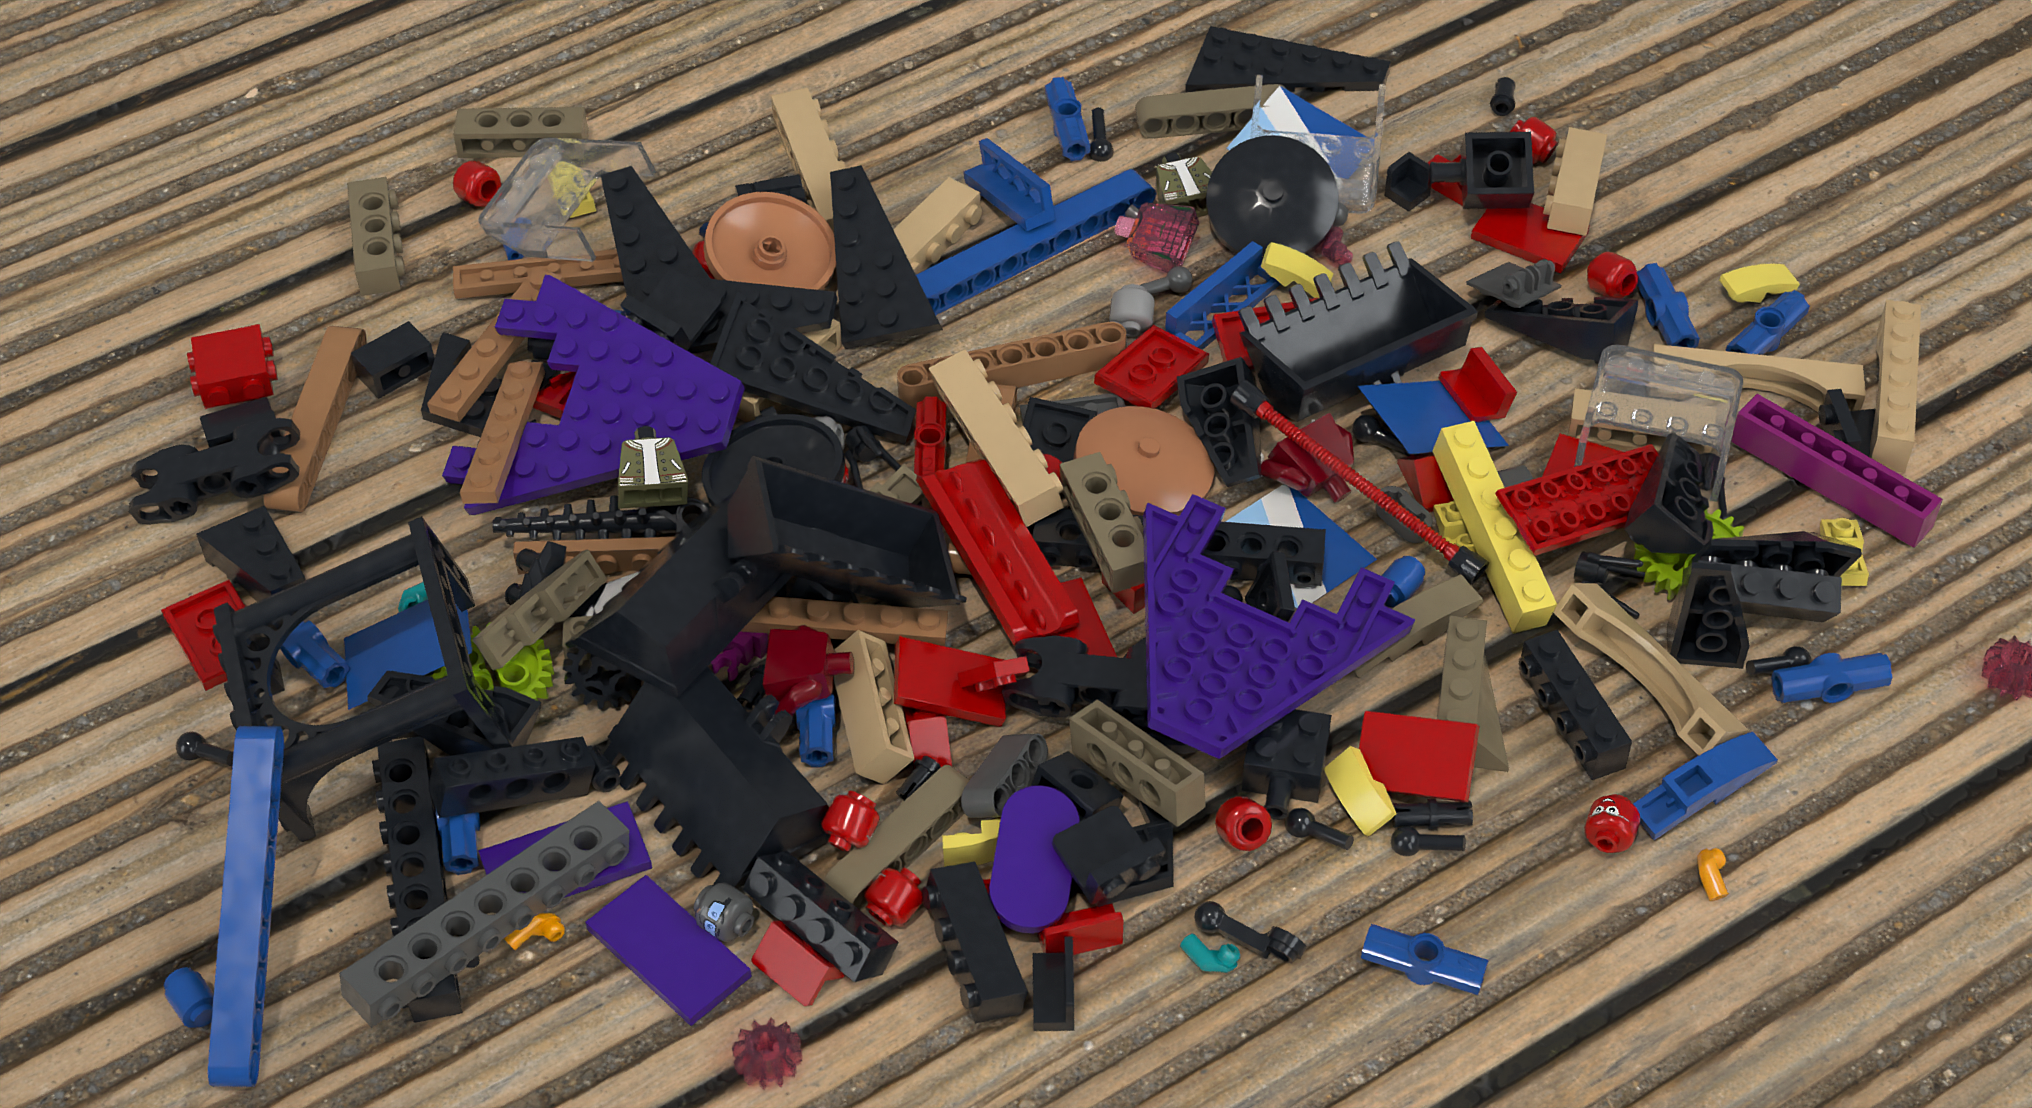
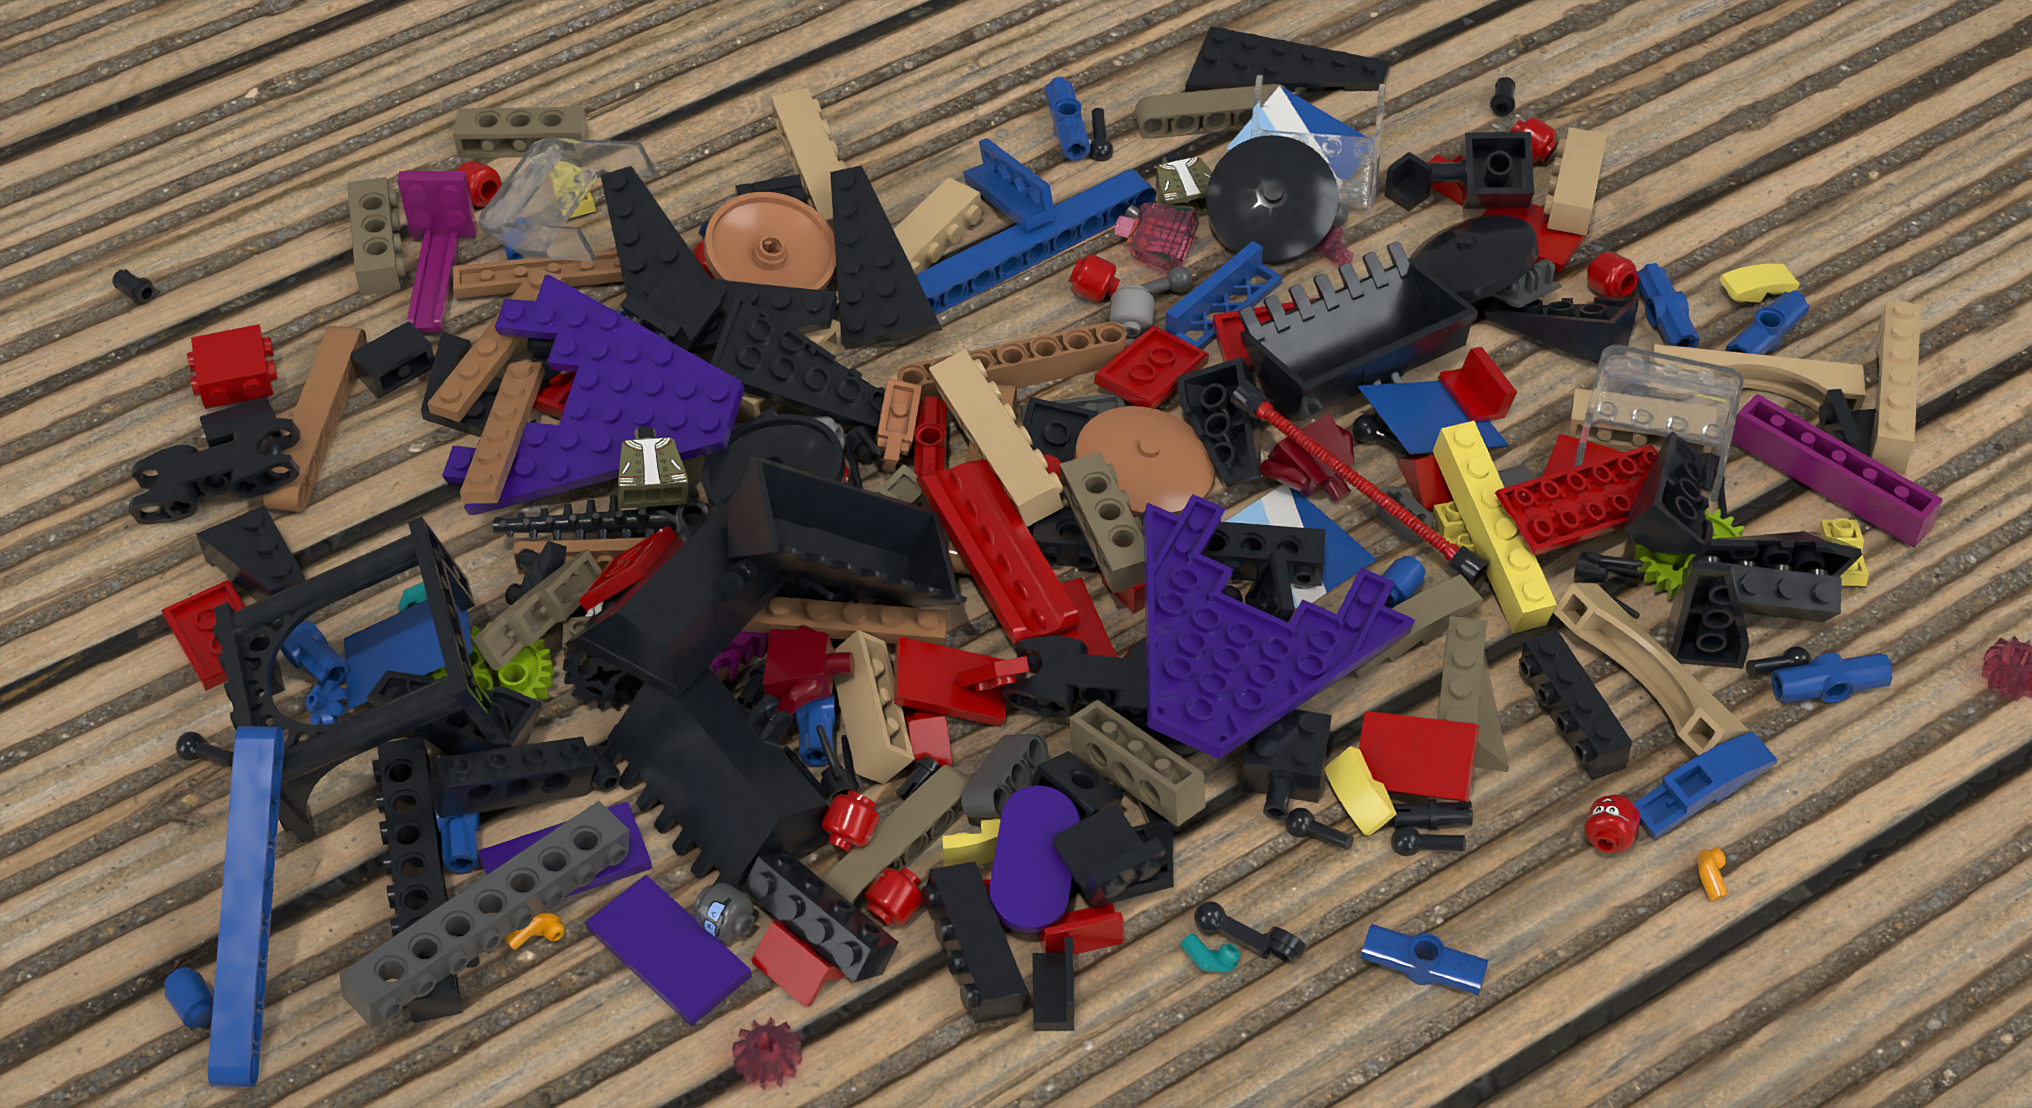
(140, 289): none -> black pin
(326, 703): none -> blue plant
(441, 213): none -> magenta bracket
(627, 568): none -> red tile
(834, 778): none -> black plant
(897, 421): none -> nougat hinge
(1094, 278): none -> red head
(1243, 823): red head -> none
(1291, 265): light yellow slope -> none
(1480, 254): none -> black dish

